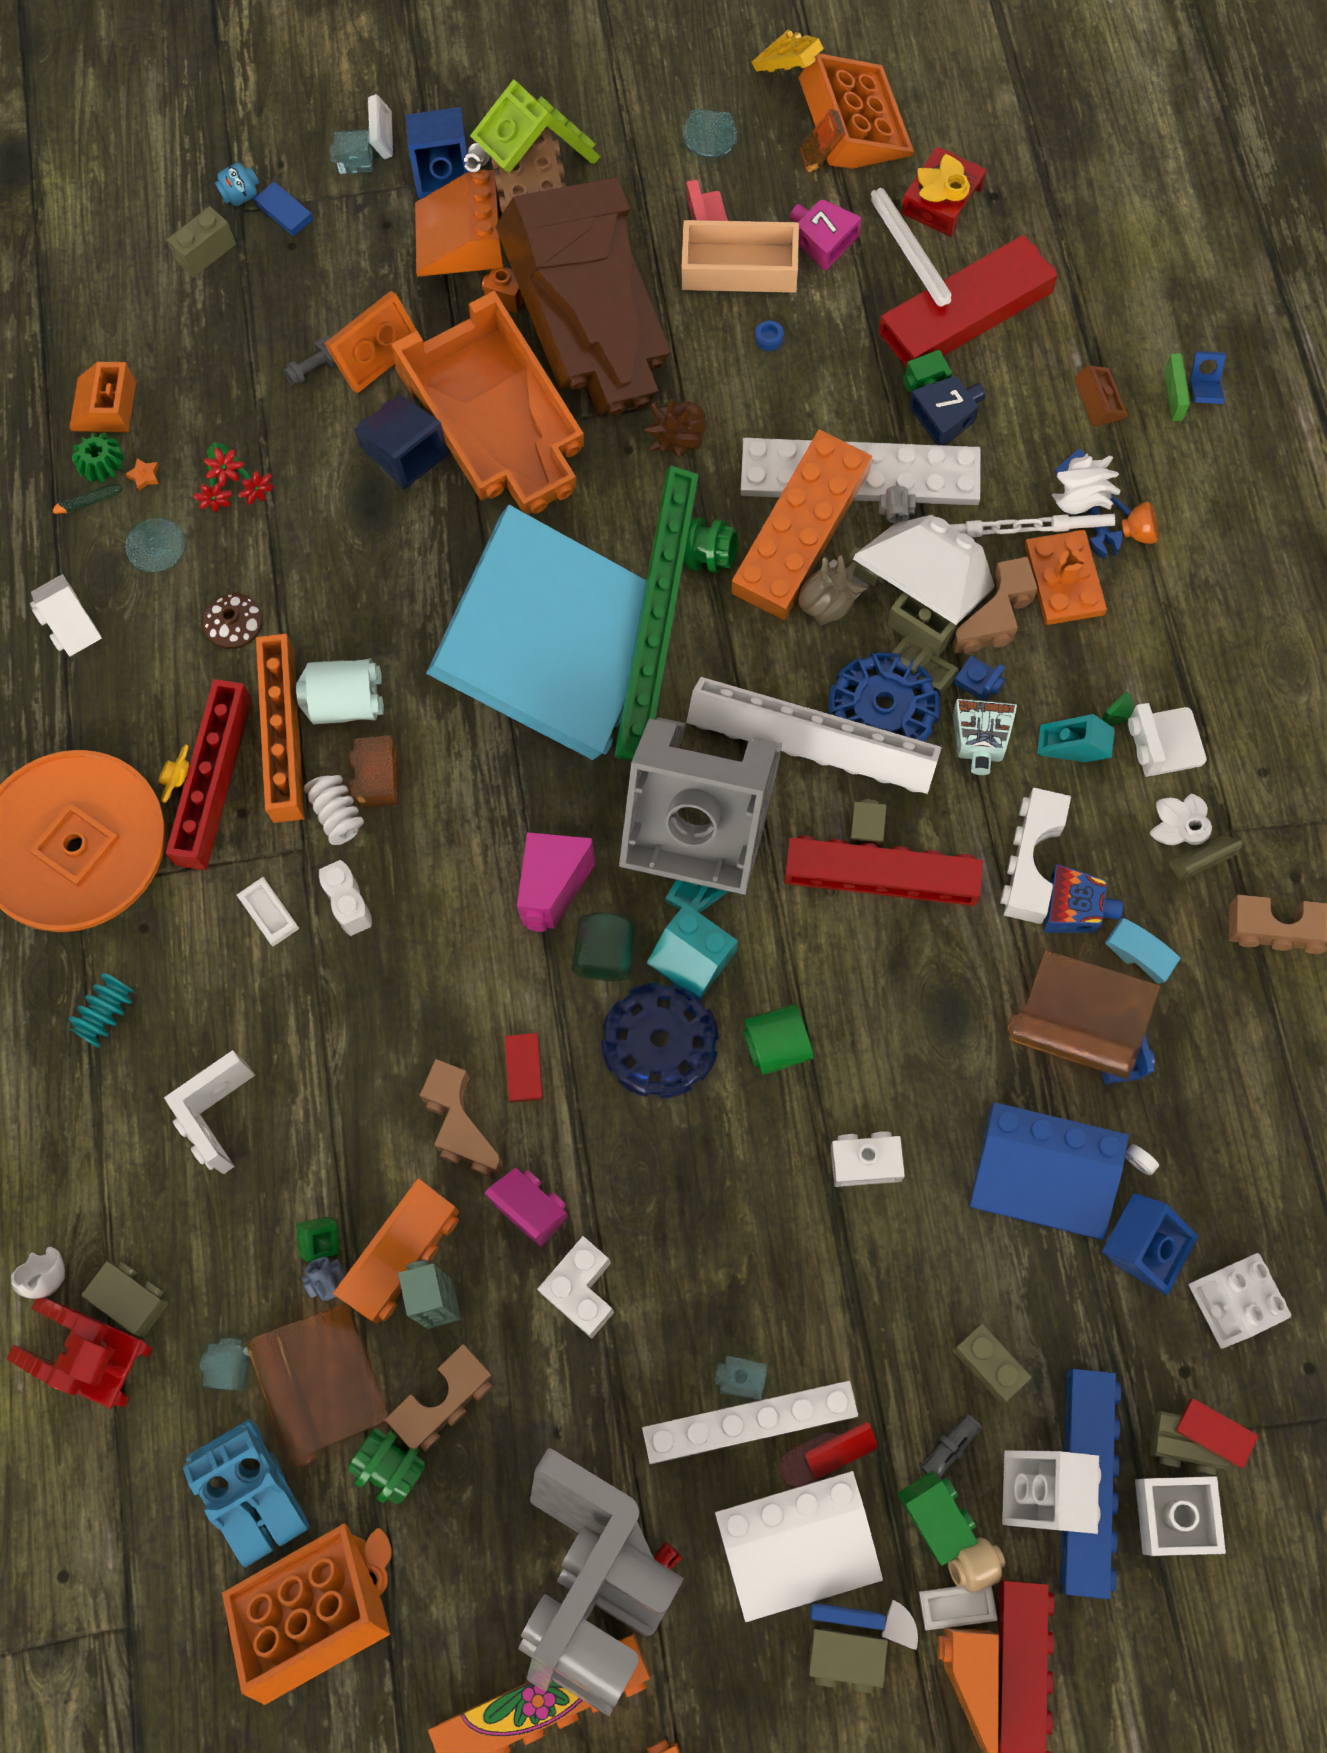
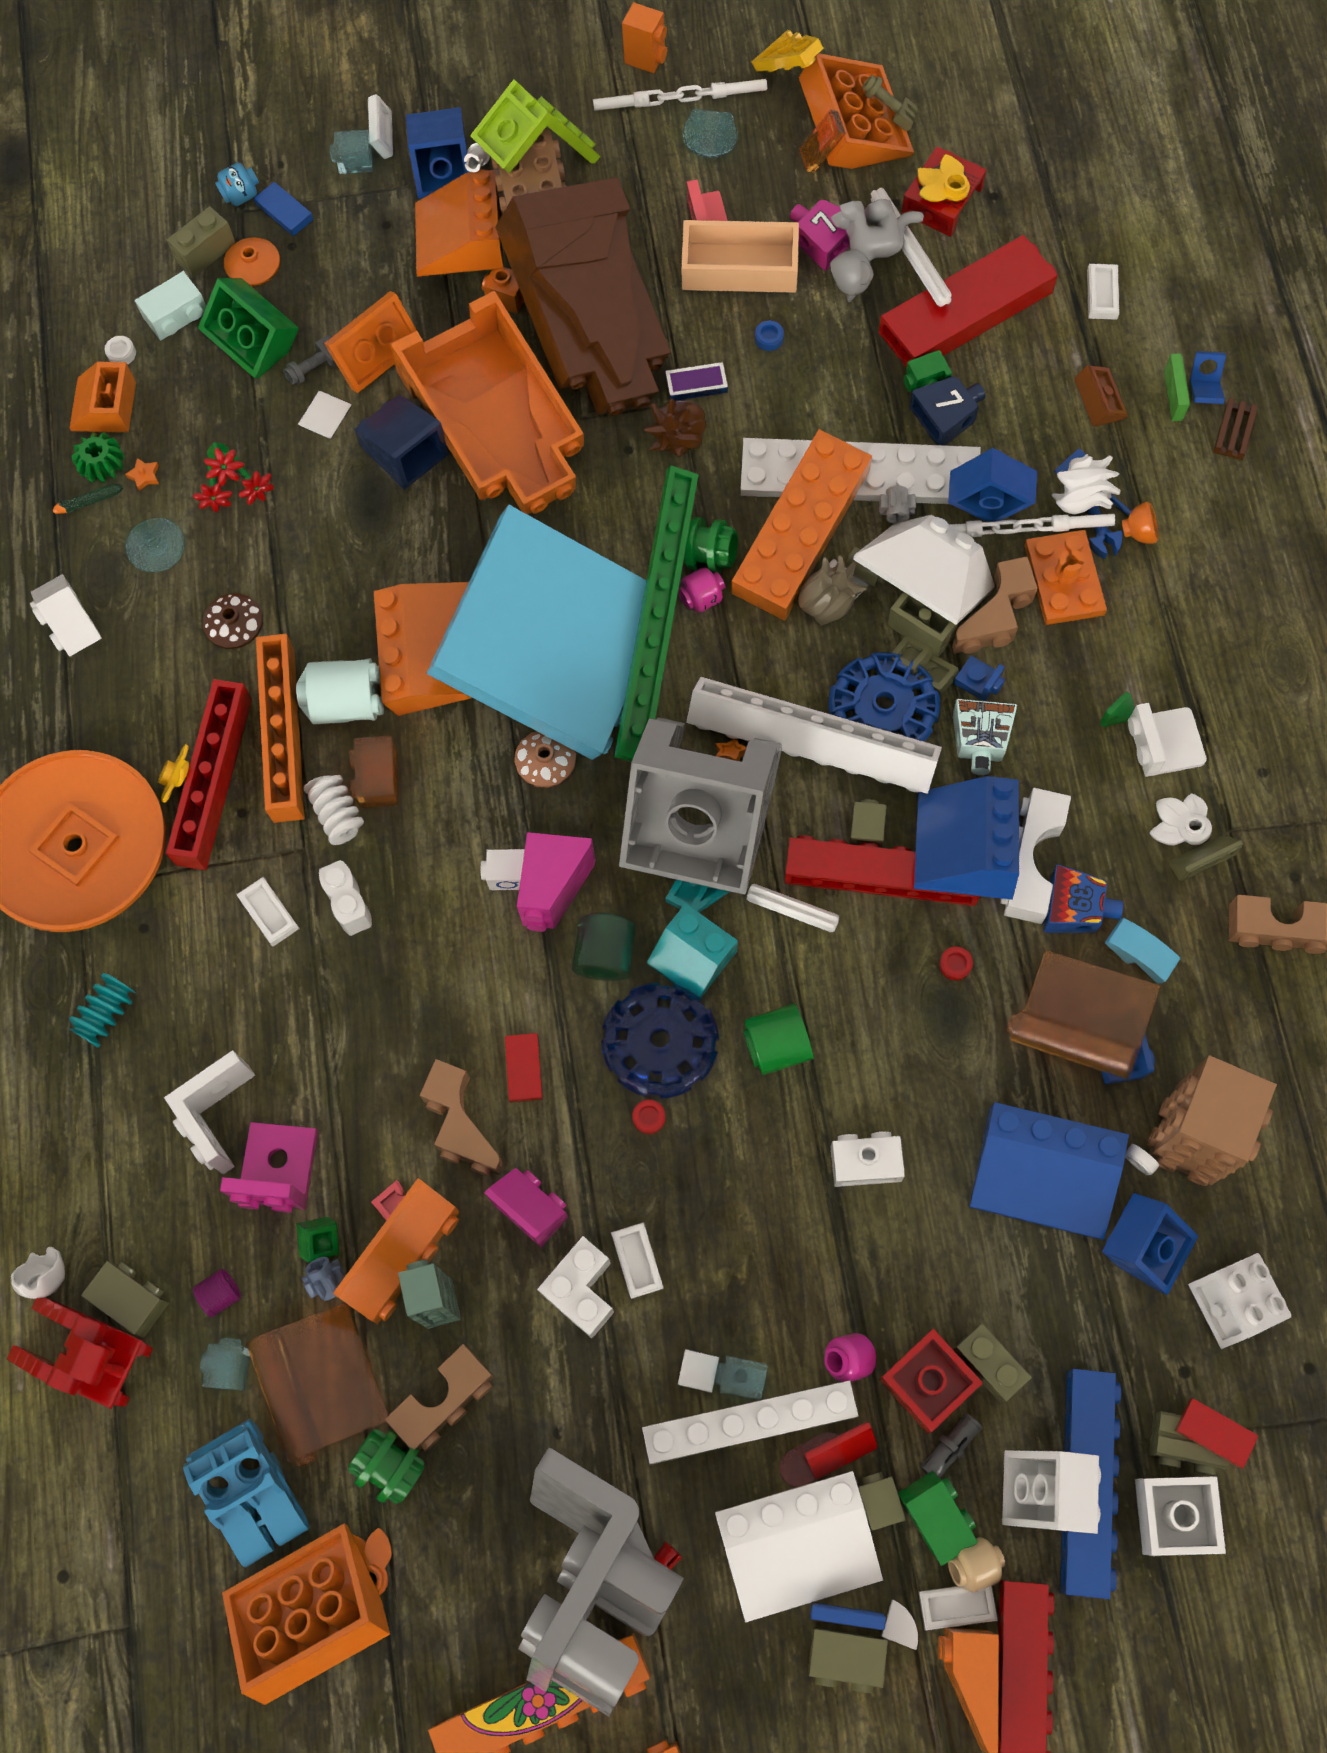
(120, 349): none -> white tile
(171, 305): none -> light aqua brick
(216, 1293): none -> magenta piece
(247, 326): none -> green slope
(255, 269): none -> orange dish
(270, 1186): none -> dark pink bracket
(324, 414): none -> white sticker
(389, 1199): none -> coral tile
(409, 631): none -> orange slope
(503, 869): none -> white brick
(544, 771): none -> nougat dish
(637, 1260): none -> white tile
(644, 38): none -> orange brick
(649, 1116): none -> red tile
(696, 381): none -> tile
(698, 1371): none -> white tile
(701, 590): none -> dark pink head
(717, 90): none -> white piece
(730, 750): none -> orange piece
(792, 907): none -> white axle
(850, 1357): none -> dark pink head
(853, 268): none -> light grey animal
(880, 1501): none -> olive brick
(904, 111): none -> olive hinge
(930, 1381): none -> red brick
(956, 963): none -> red tile
(969, 838): none -> blue slope
(992, 486): none -> blue brick
(1077, 739): teal slope -> none
(1103, 291): none -> white tile
(1212, 1122): none -> medium nougat brick
(1241, 409): none -> reddish brown tile

